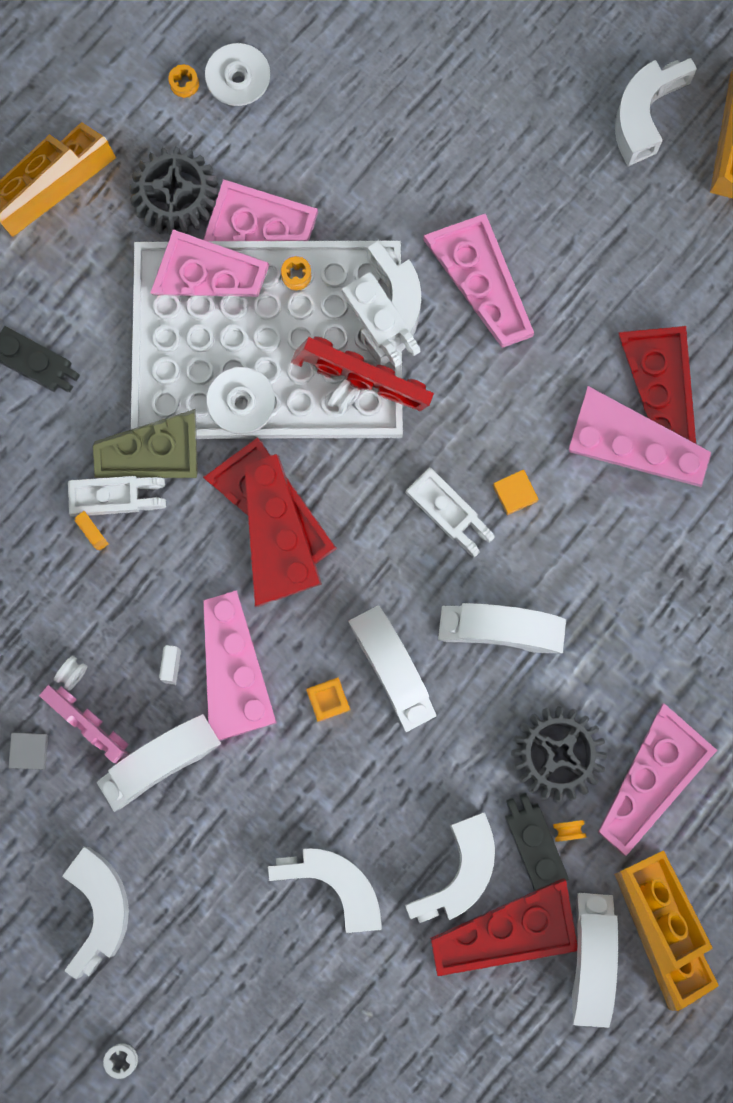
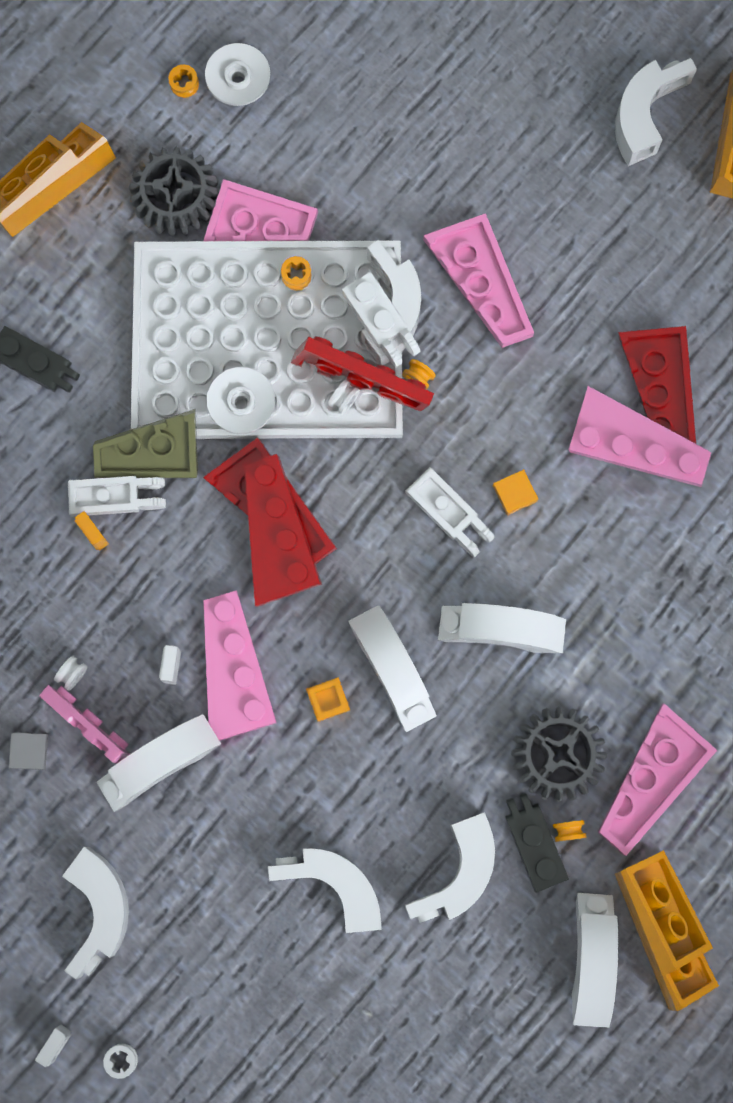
(53, 1046): none -> white tile
(207, 269): bright pink wing -> none
(419, 372): none -> light orange bush
(512, 933): red wing -> none

